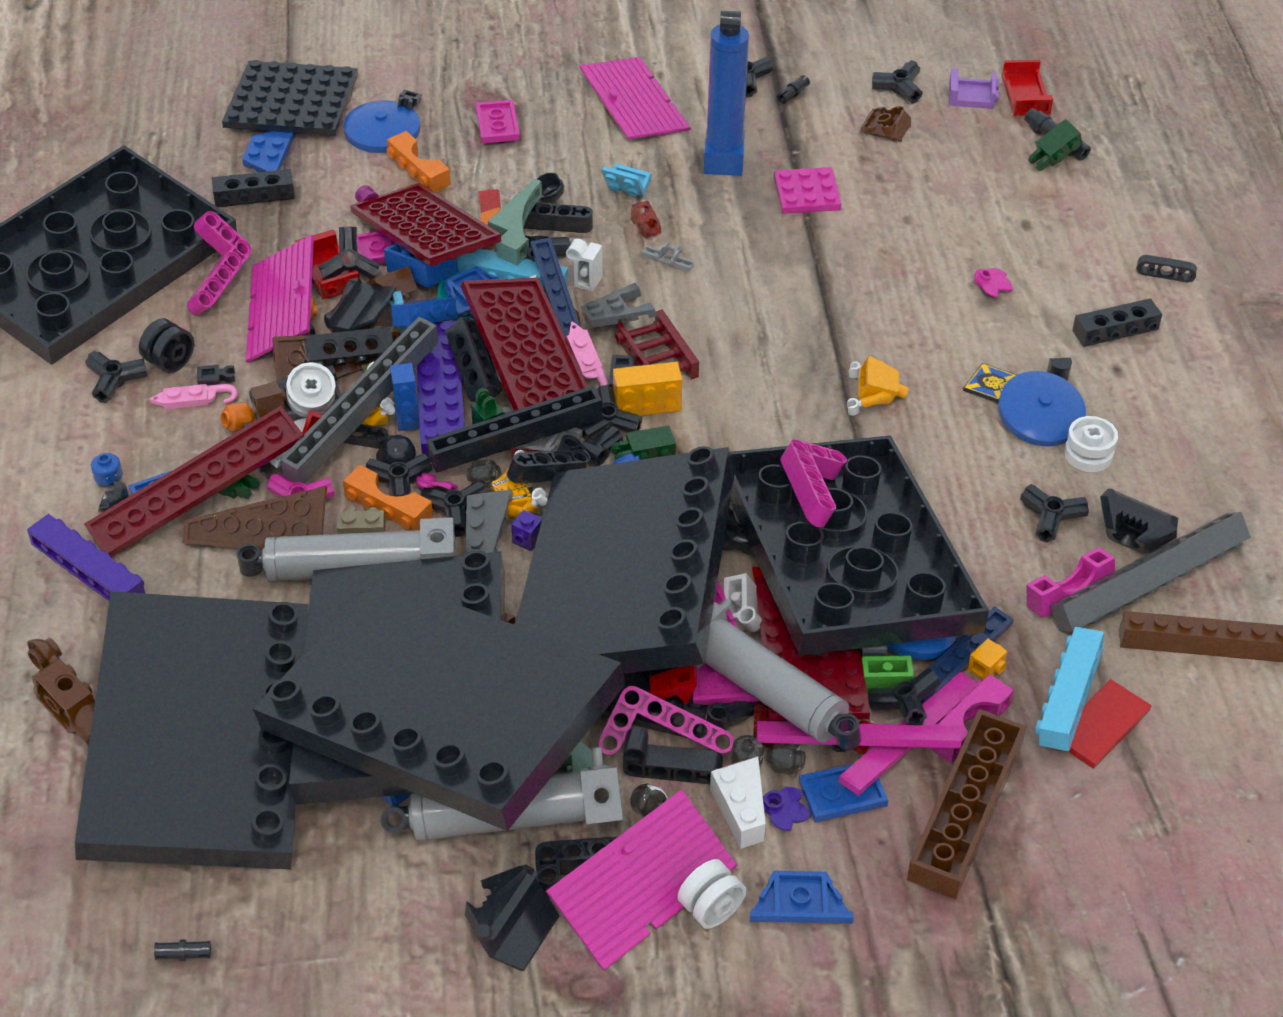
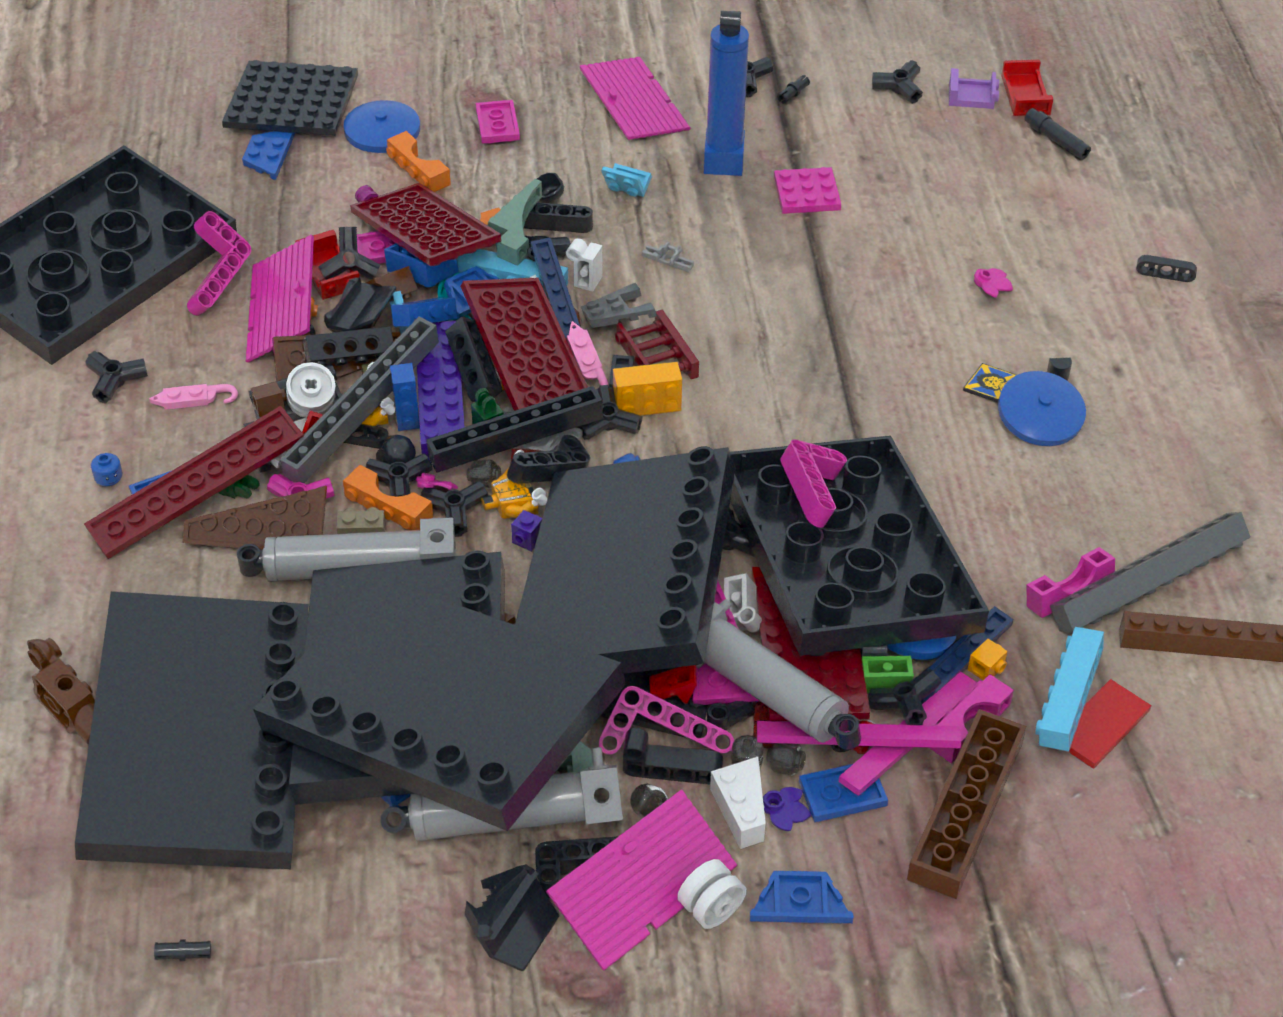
(82, 558): dark purple brick -> none
(113, 497): black hair -> none
(166, 345): black wheel -> none
(213, 374): black plate -> none
(236, 415): orange head -> none
(253, 188): black brick -> none
(409, 99): black plate -> none
(485, 519): dark grey wing -> none
(489, 199): red slope -> none
(601, 445): black piece -> none
(646, 221): clear red leg -> none
(647, 443): dark green hinge -> none
(876, 384): light orange torso -> none
(887, 123): reddish brown slope -> none
(1052, 510): black piece -> none
(1056, 145): dark green hinge -> none
(1091, 444): white wheel -> none
(1117, 322): black brick -> none
(1136, 523): black helmet -> none

